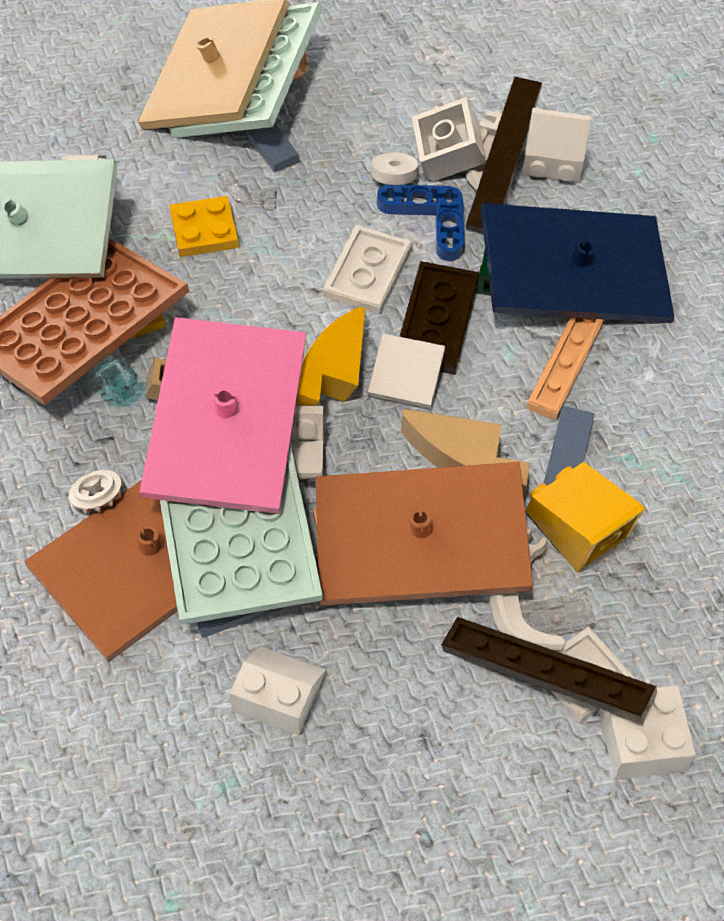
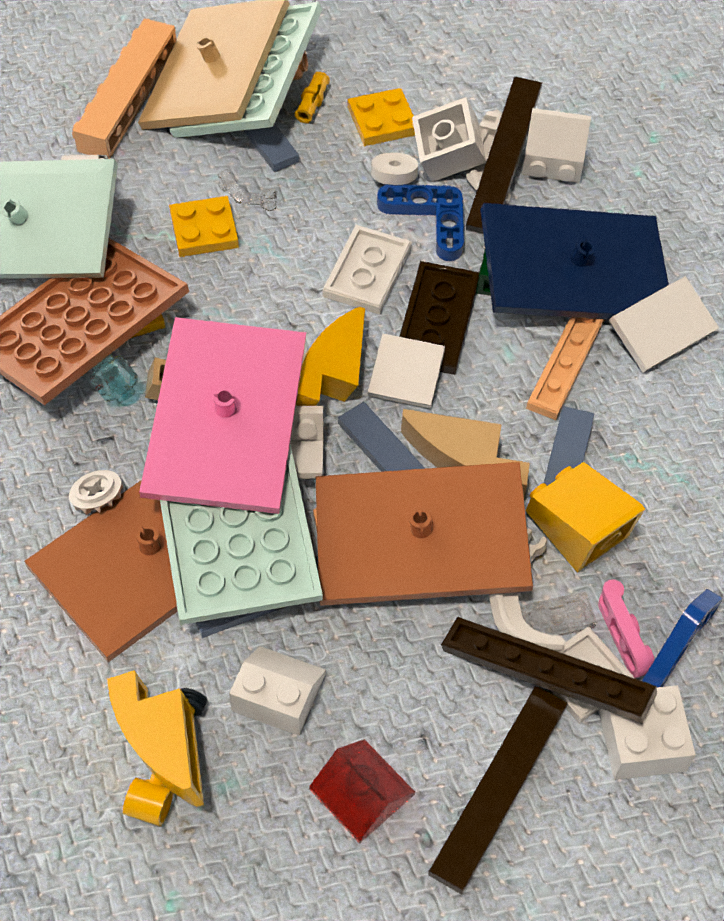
(124, 89): none -> light nougat brick
(149, 798): none -> yellow piece
(160, 733): none -> yellow slope
(312, 97): none -> yellow pin
(360, 788): none -> clear red slope
(377, 440): none -> sand blue tile
(381, 116): none -> yellow plate
(497, 790): none -> dark brown tile
(624, 629): none -> bright pink plate
(663, 324): none -> white tile
(690, 623): none -> blue beam

